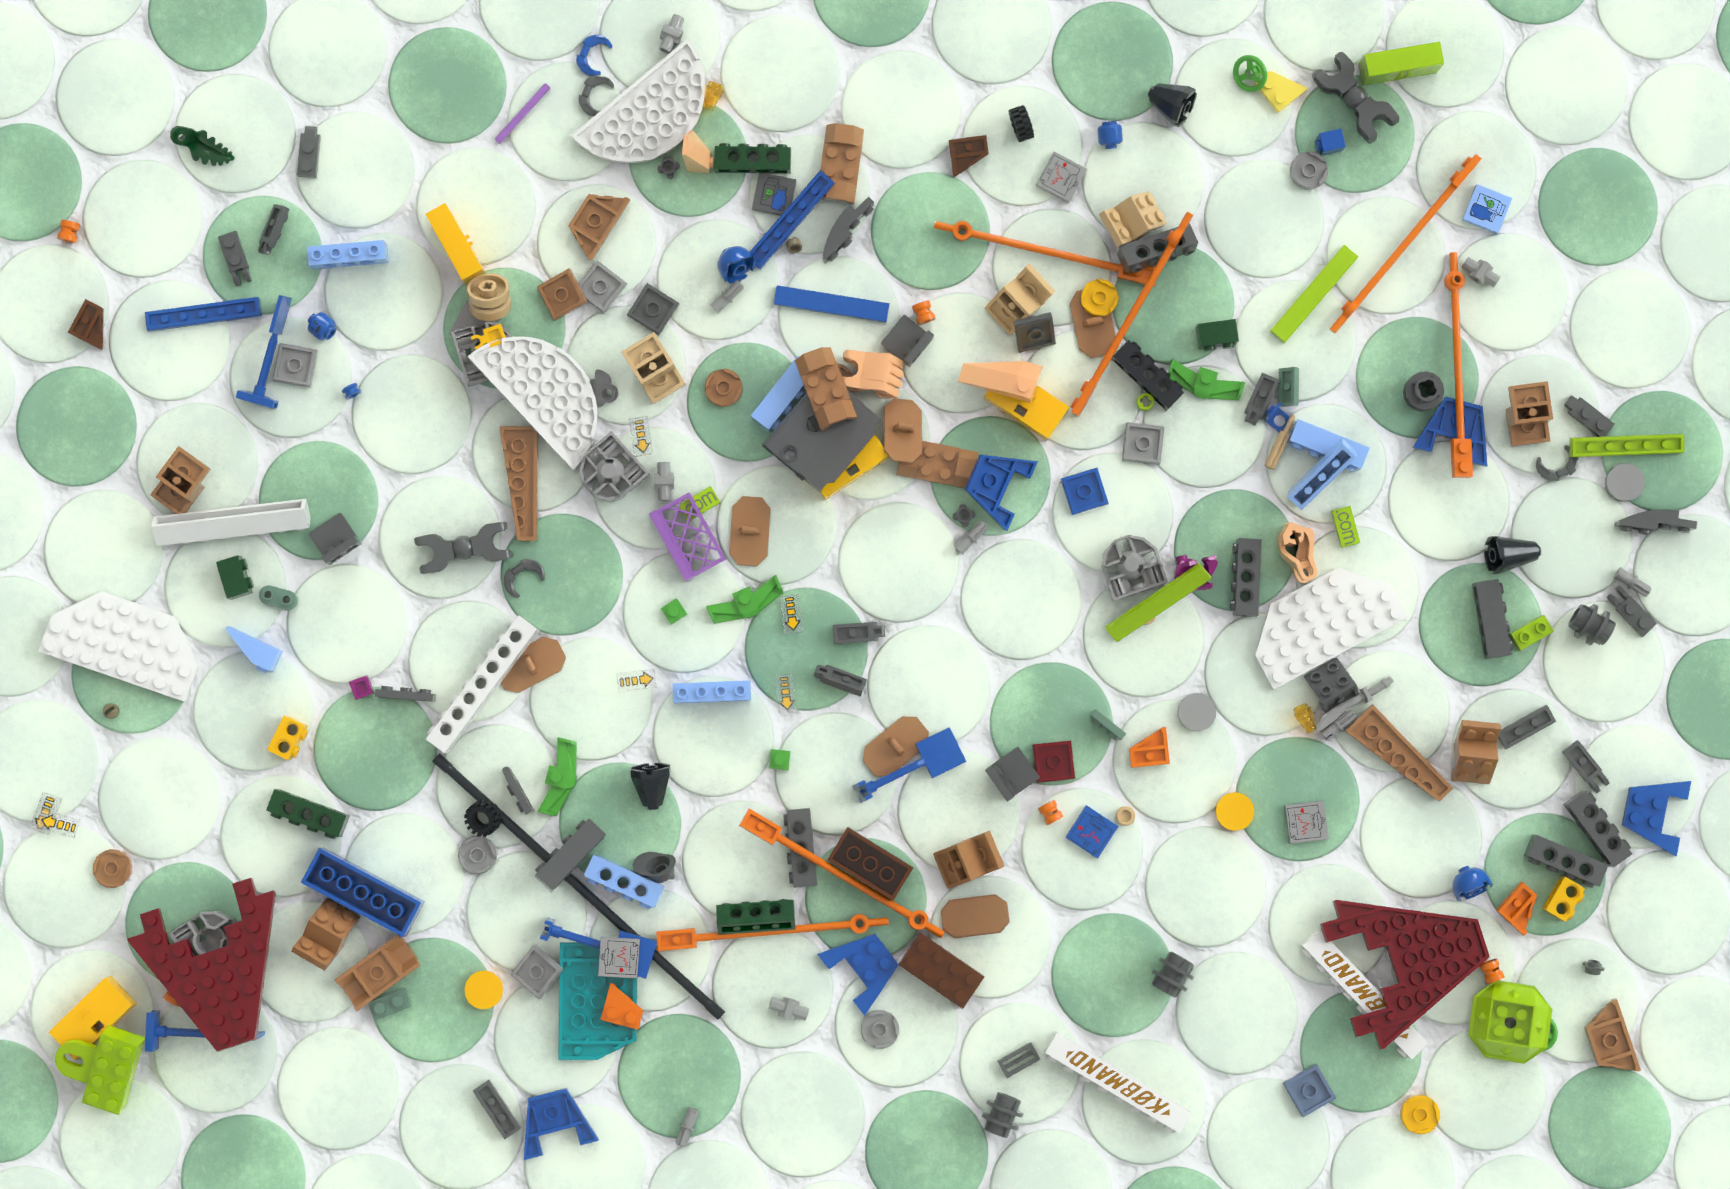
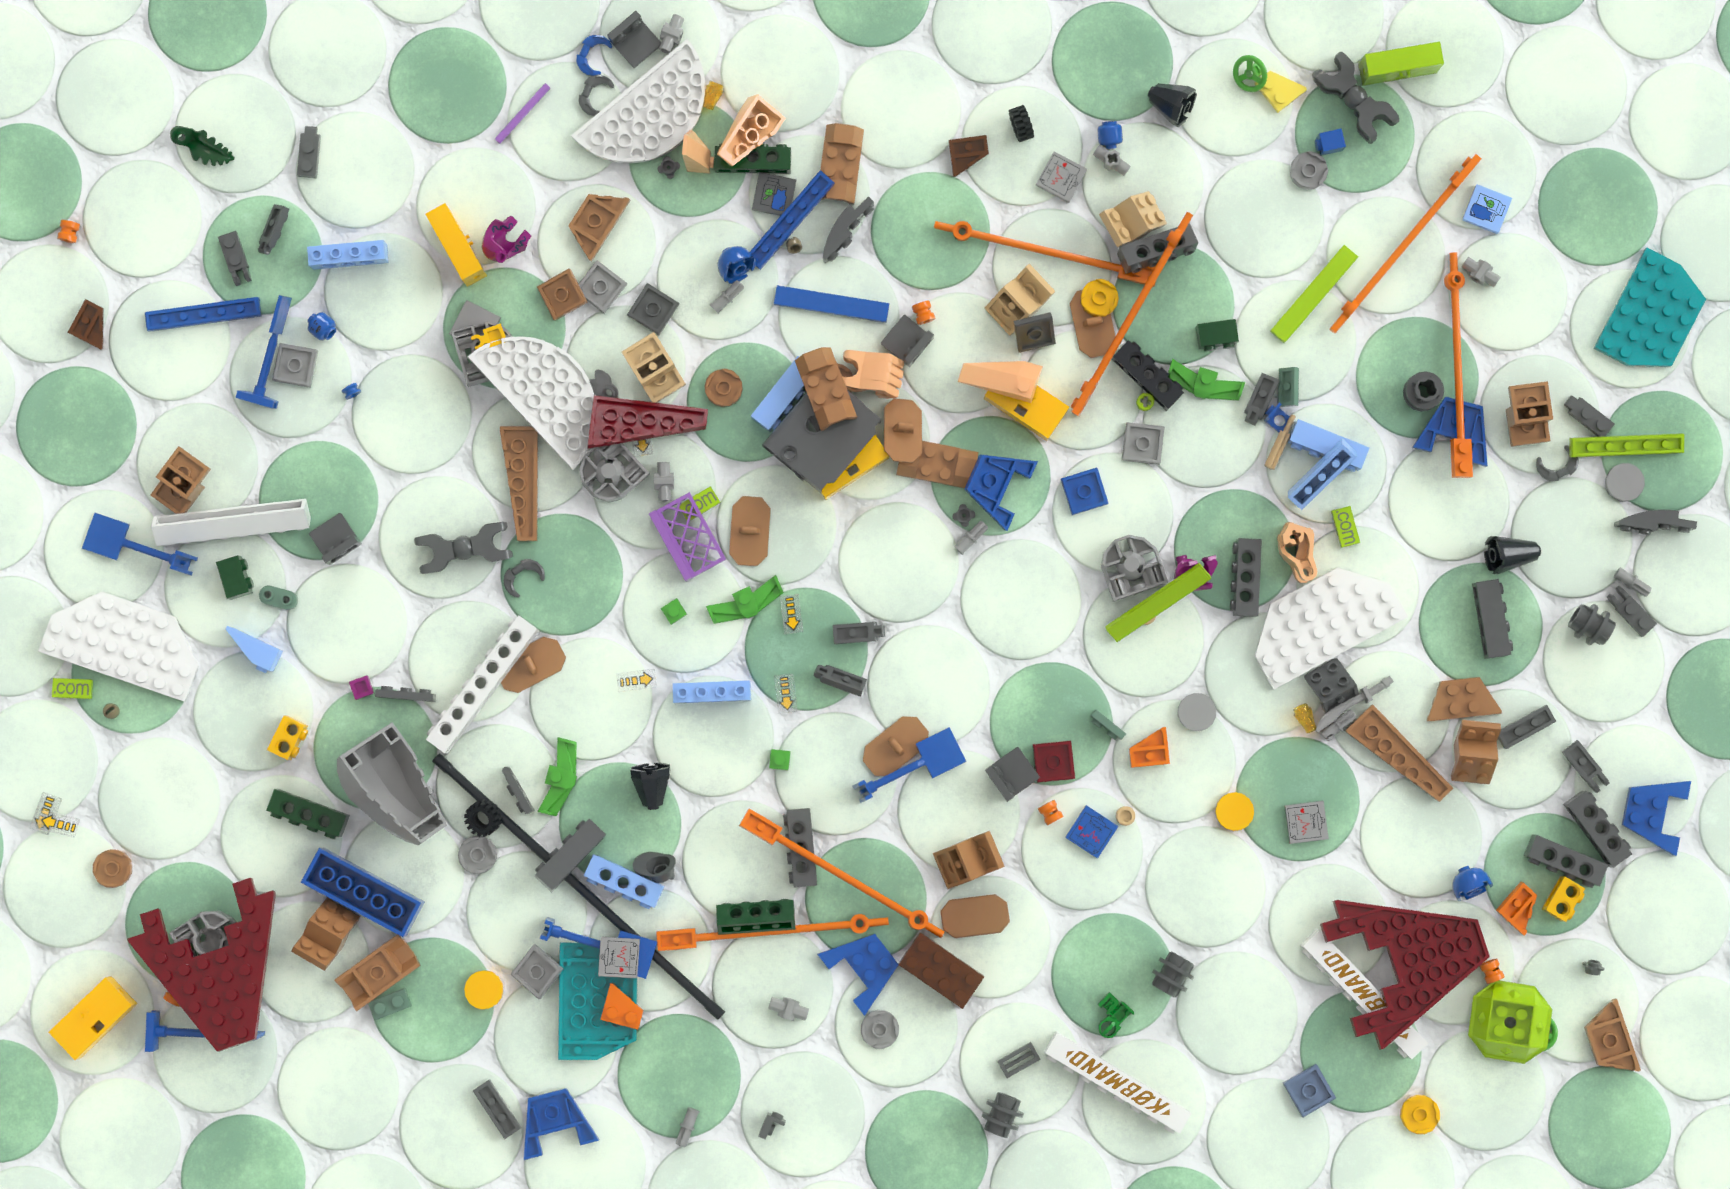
(72, 688): none -> lime tile
(105, 1067): lime brick -> none
(108, 535): none -> blue piece
(390, 787): none -> light grey windscreen
(489, 297): tan wheel -> none
(495, 244): none -> magenta piece
(633, 420): none -> dark red wing
(634, 39): none -> dark grey bracket
(751, 127): none -> light nougat wedge
(767, 1127): none -> dark grey bracket
(870, 863): reddish brown brick -> none
(1117, 1012): none -> green piece
(1118, 165): none -> light grey axle
(1462, 699): none -> medium nougat wing
(1531, 633): lime piece -> none
(1652, 314): none -> teal plate

